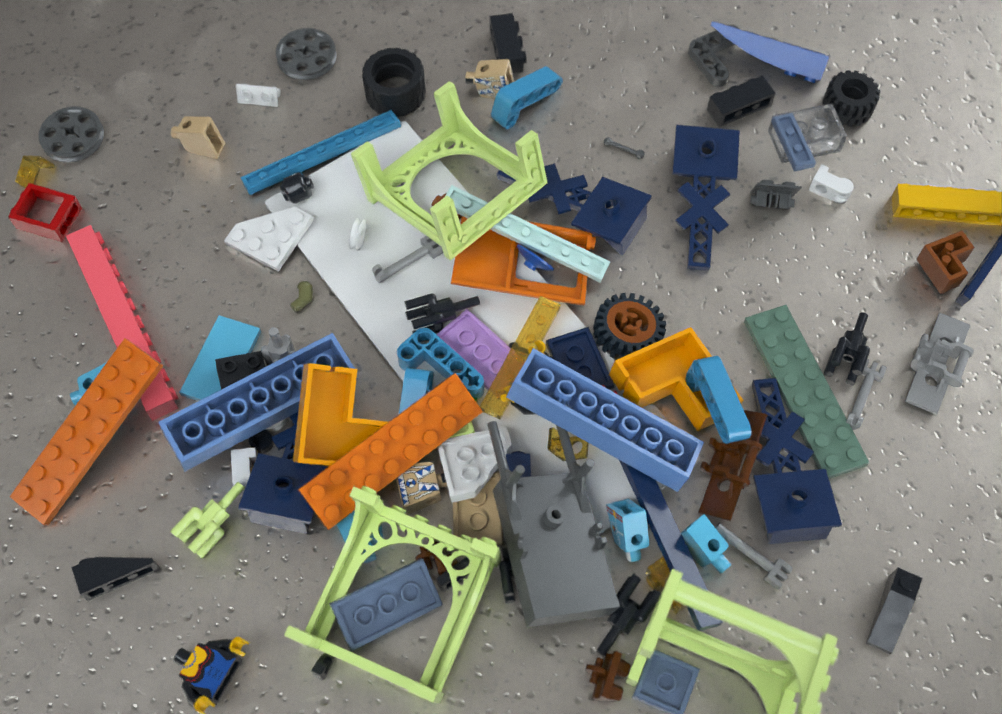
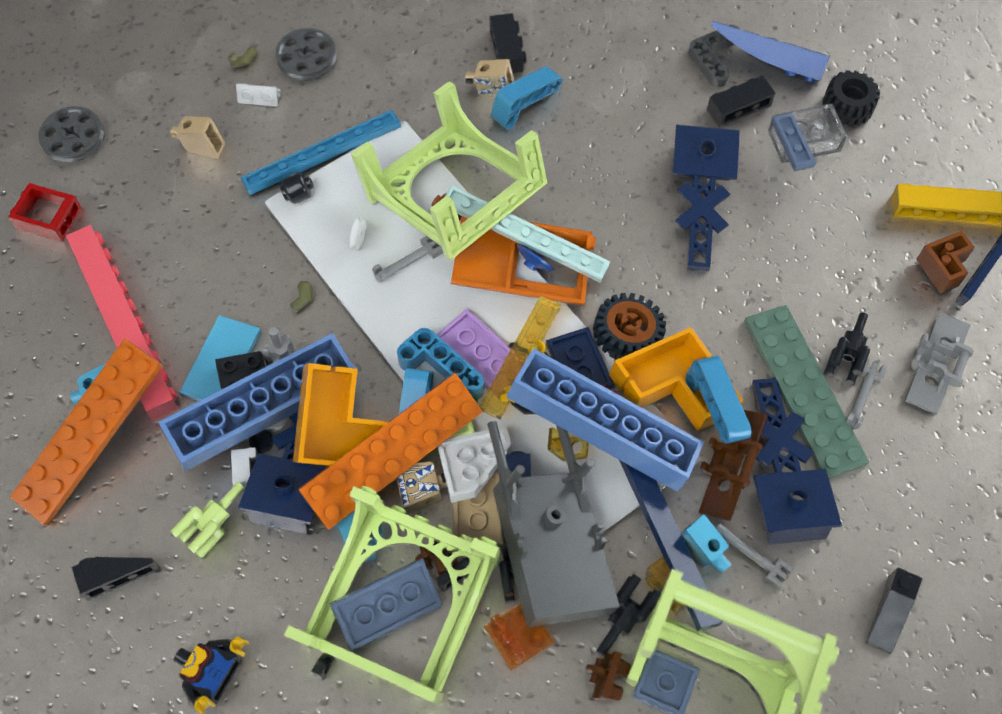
(30, 169): clear yellow bracket -> none
(242, 60): none -> olive arm
(271, 236): white plate -> none
(388, 64): black tyre -> none
(436, 311): black plant -> none
(514, 639): none -> clear orange hinge
(615, 225): dark blue piece -> none
(628, 527): medium azure torso -> none
(639, 154): dark grey hinge -> none
(767, 187): dark grey hinge -> none
(831, 186): white leg -> none

